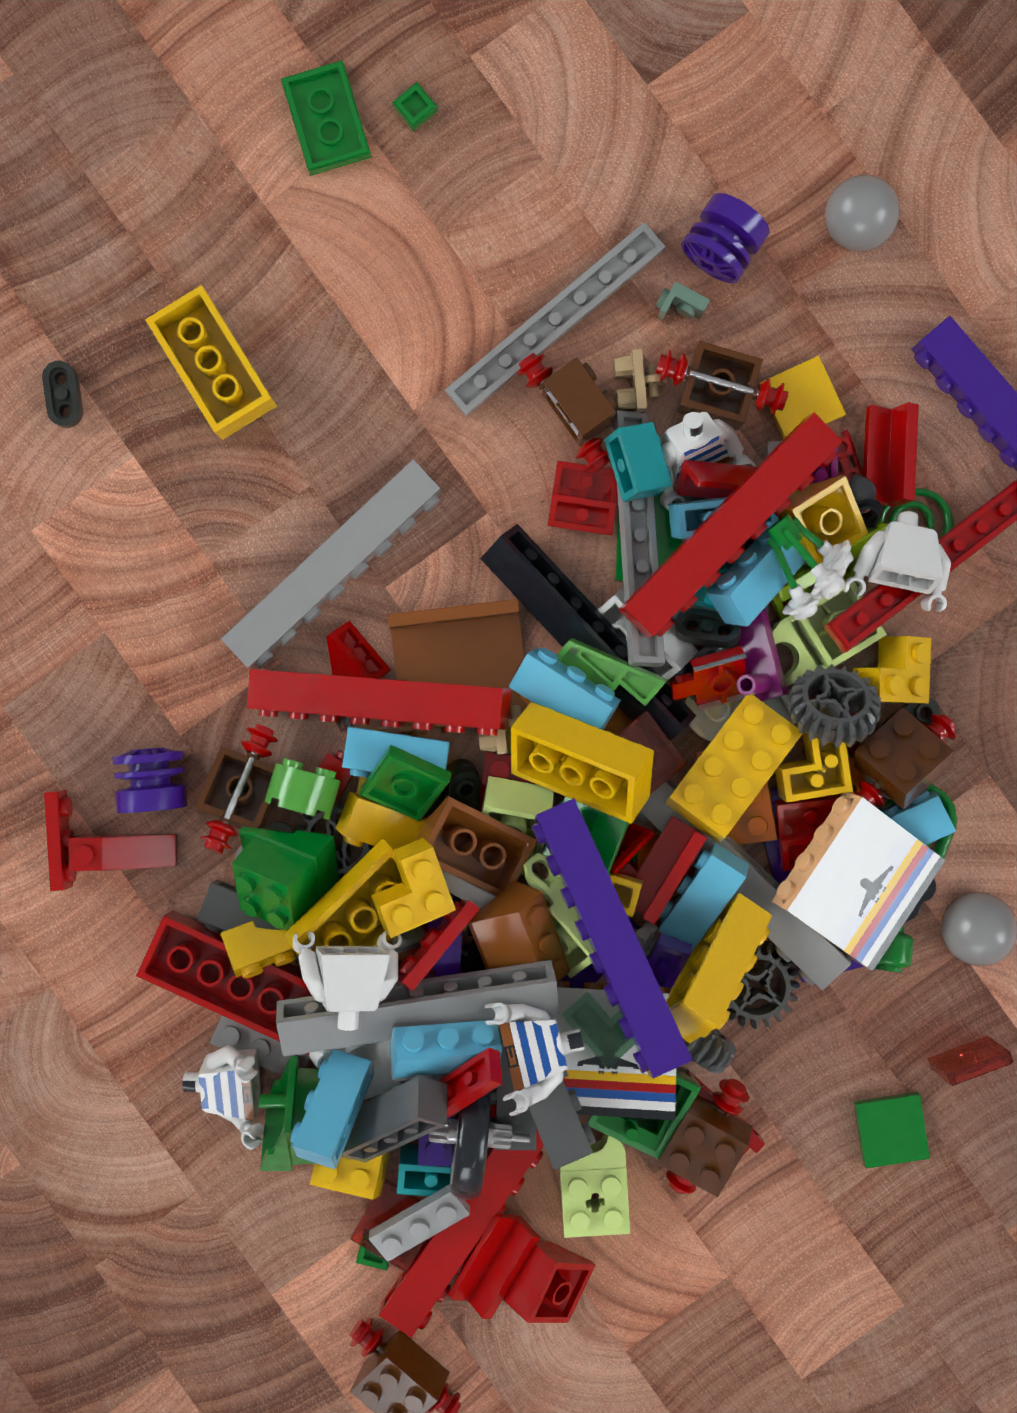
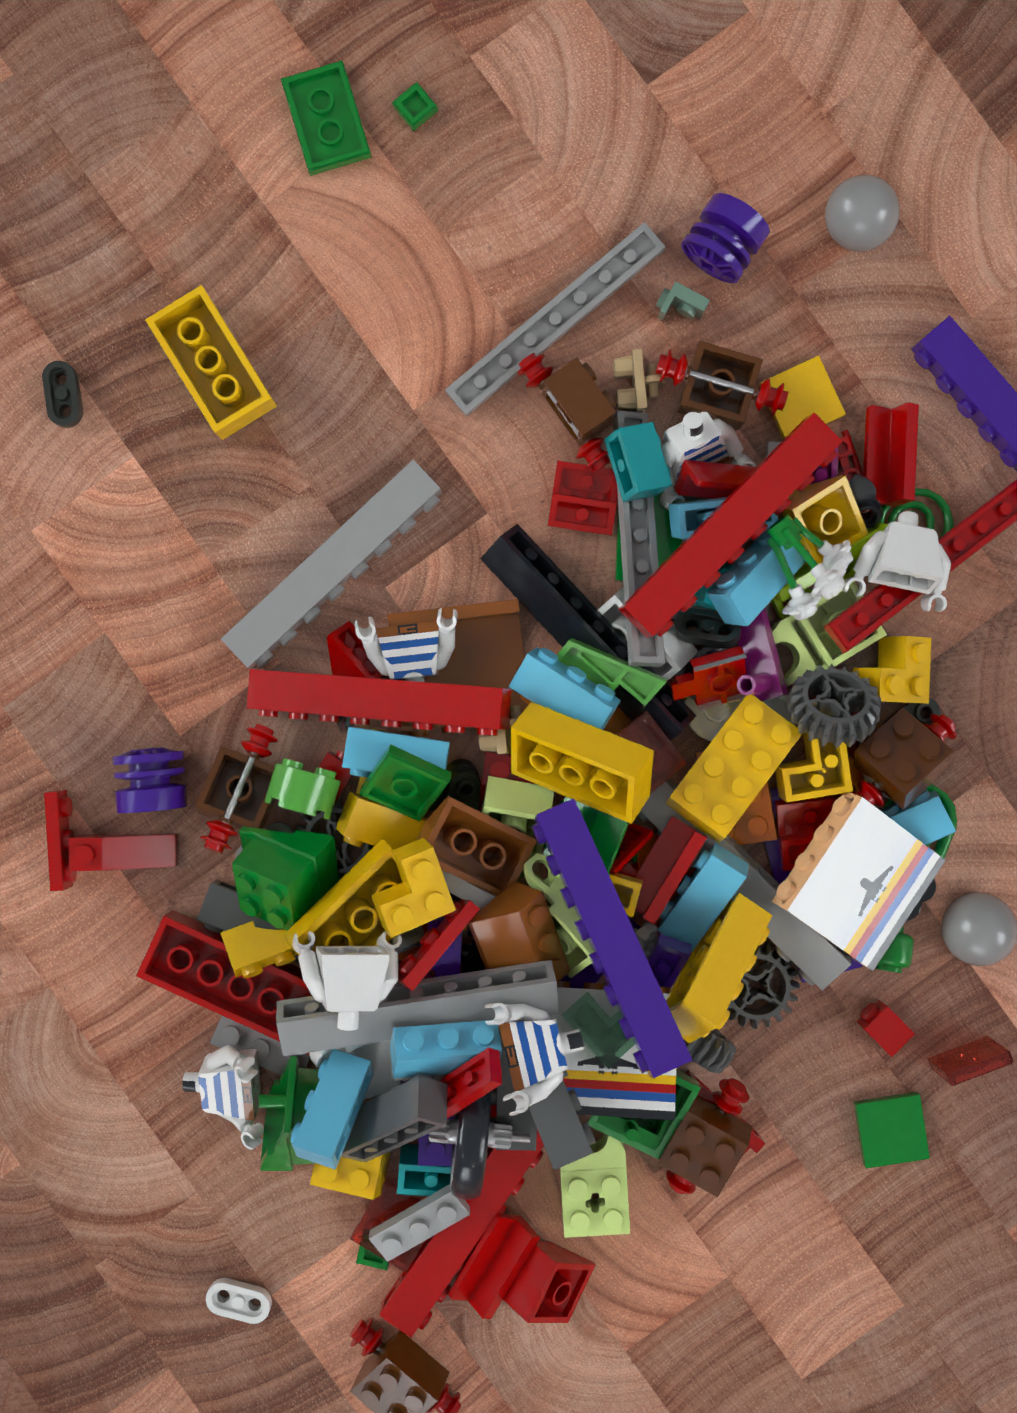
(238, 1304): none -> white plate
(410, 649): none -> torso
(885, 1027): none -> red brick

